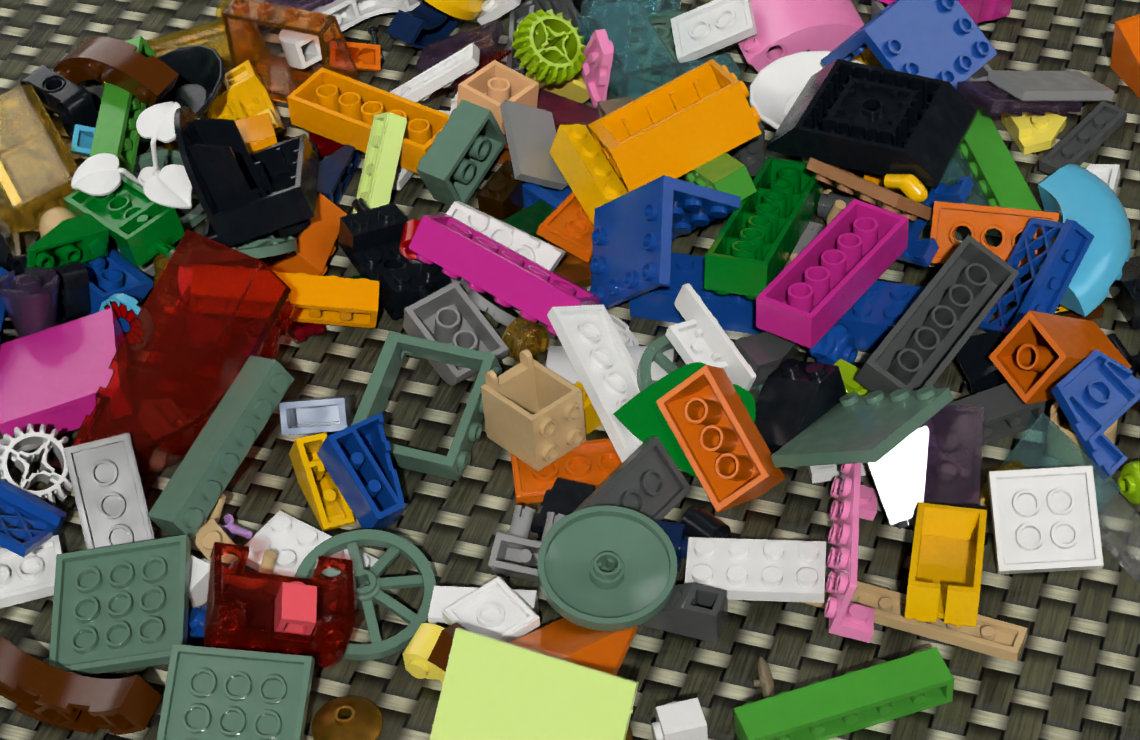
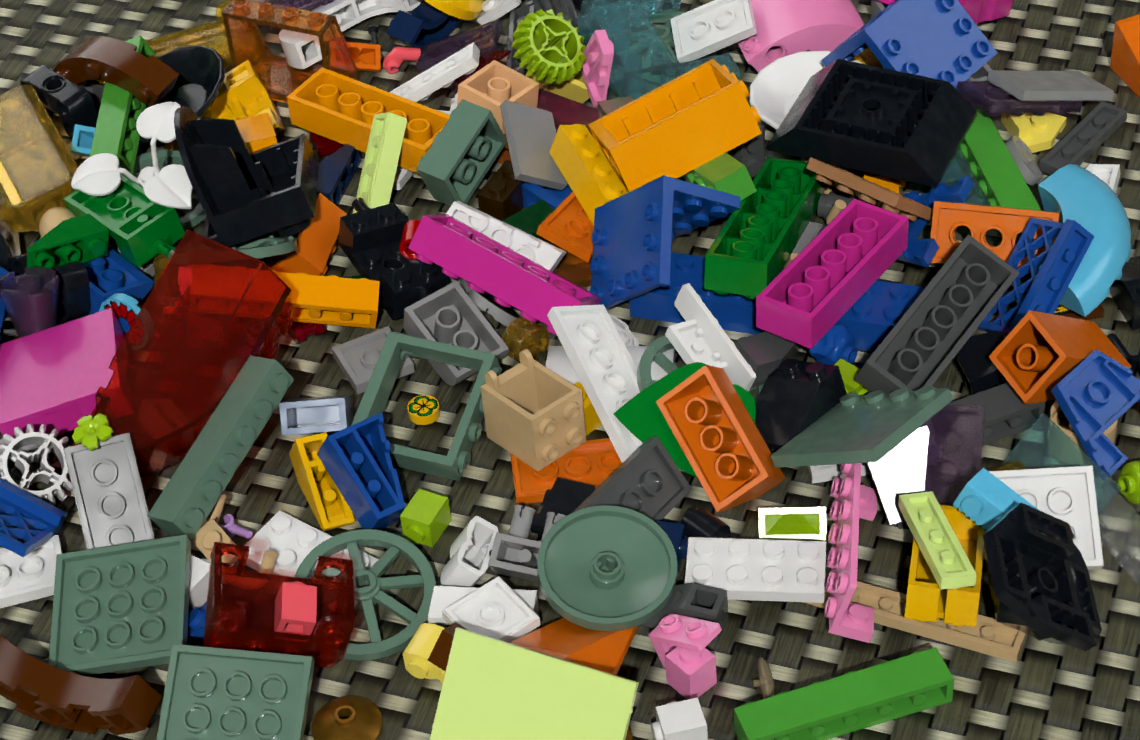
(92, 430): none -> lime plant
(360, 355): none -> light grey plate
(398, 56): none -> coral arm
(423, 409): none -> yellow tile
(425, 518): none -> lime brick
(469, 554): none -> white brick
(682, 632): none -> bright pink bracket
(691, 671): none -> bright pink brick
(792, 523): none -> lime slope
(908, 184): yellow arm -> none
(937, 540): none -> yellowish green plate
(987, 499): none -> medium azure brick
(1024, 160): none -> light grey plate
(1040, 579): none -> black piece

